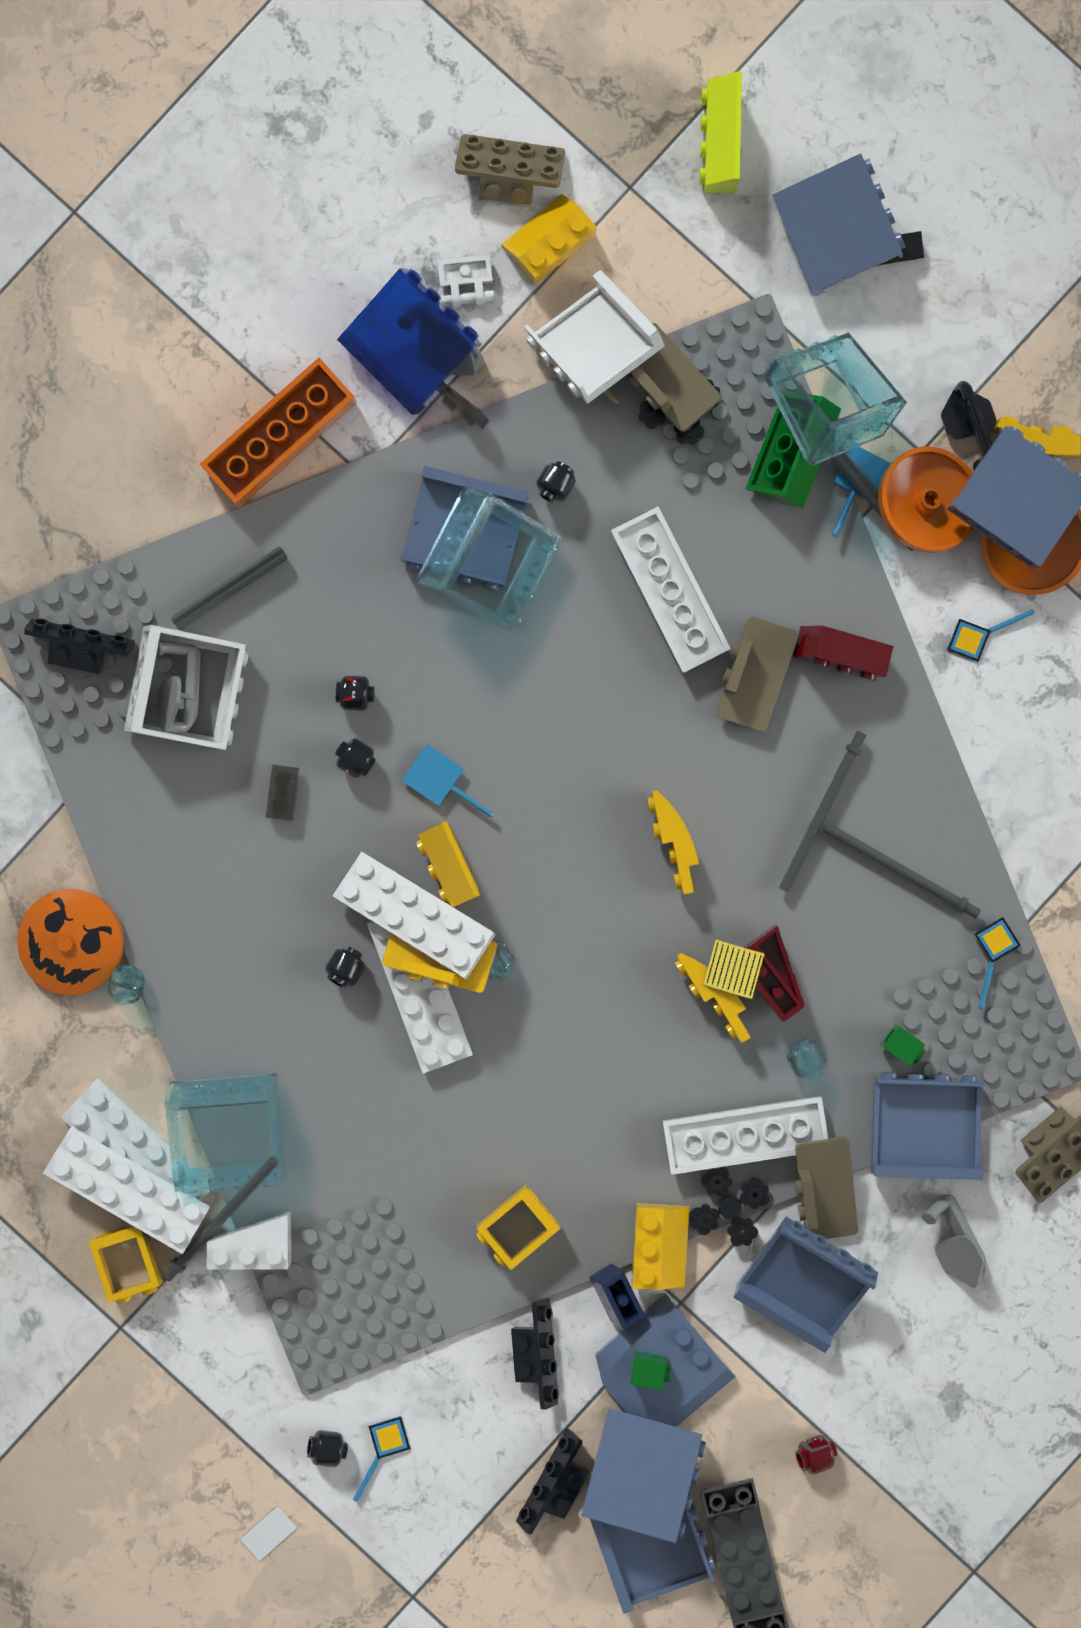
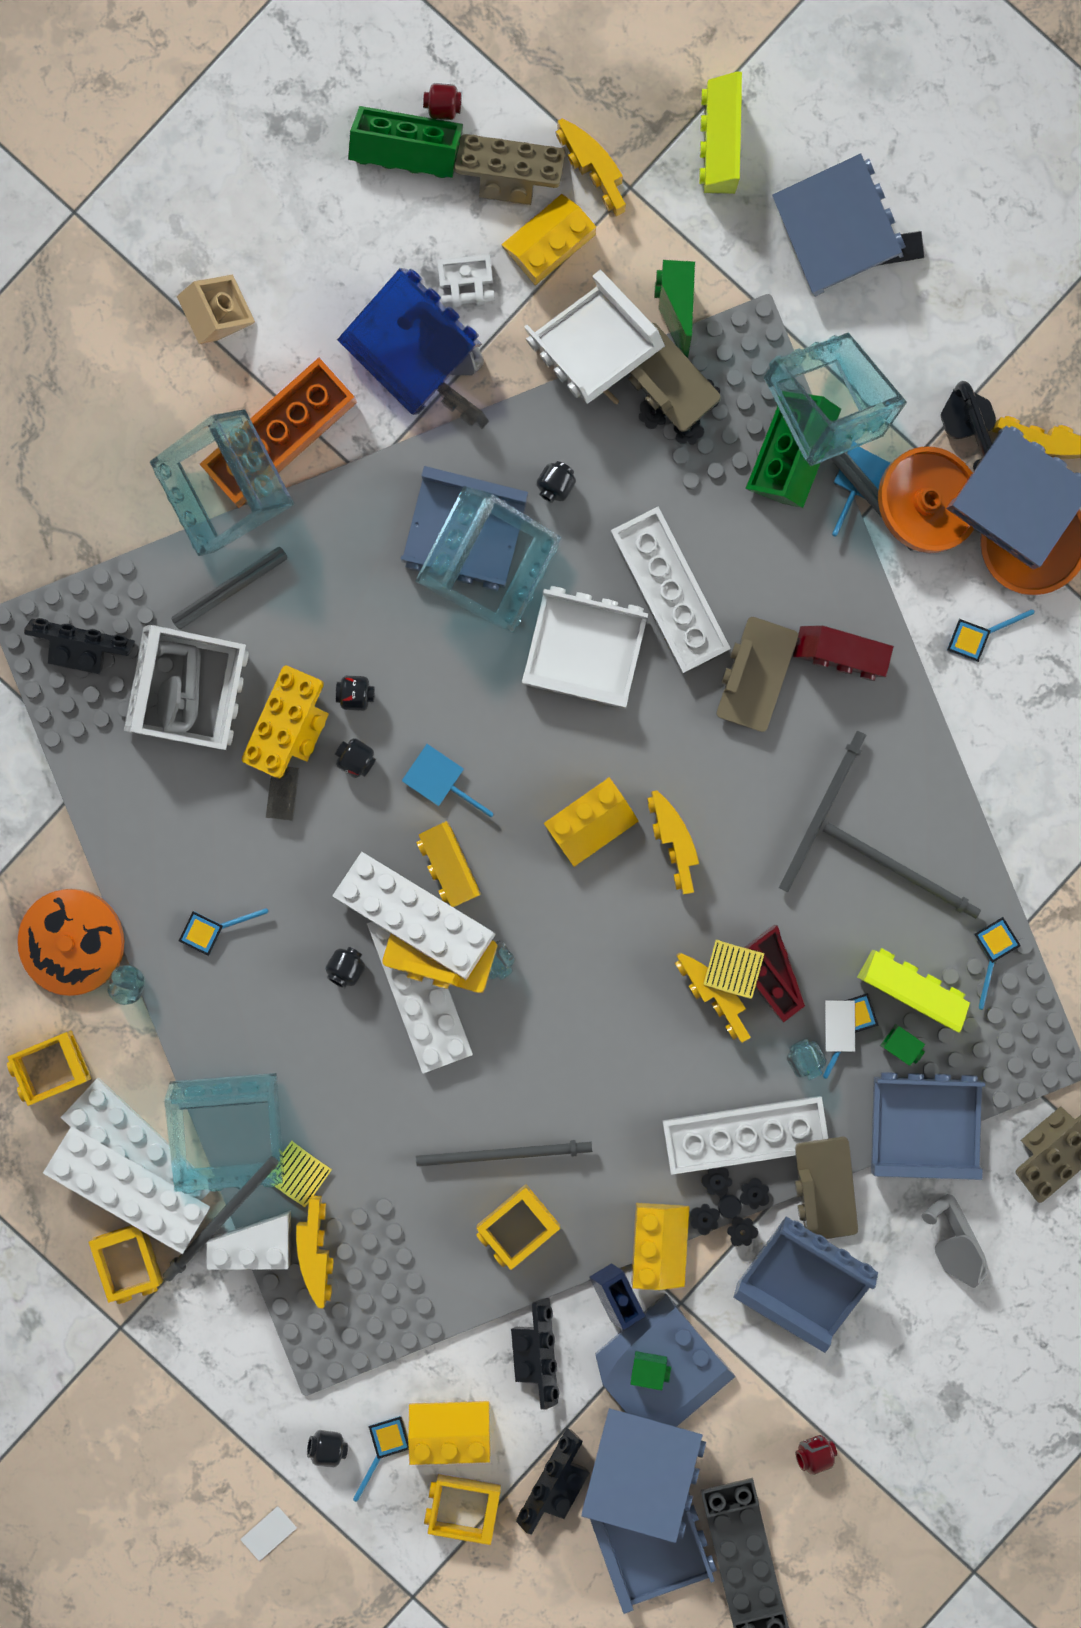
(73, 1056): none -> yellow window
(203, 932): none -> piece
(215, 308): none -> tan slope
(249, 466): none -> clear light blue windscreen
(287, 723): none -> yellow bracket
(301, 1174): none -> light yellow sticker
(313, 1261): none -> yellow slope
(404, 142): none -> green slope
(442, 101): none -> dark red head
(449, 1433): none -> yellow slope
(456, 1531): none -> yellow window
(507, 1153): none -> dark grey bar
(585, 647): none -> white panel
(590, 156): none -> yellow slope
(591, 822): none -> yellow slope
(676, 296): none -> green slope
(840, 1025): none -> white sticker
(864, 1019): none -> piece
(915, 990): none -> neon yellow slope

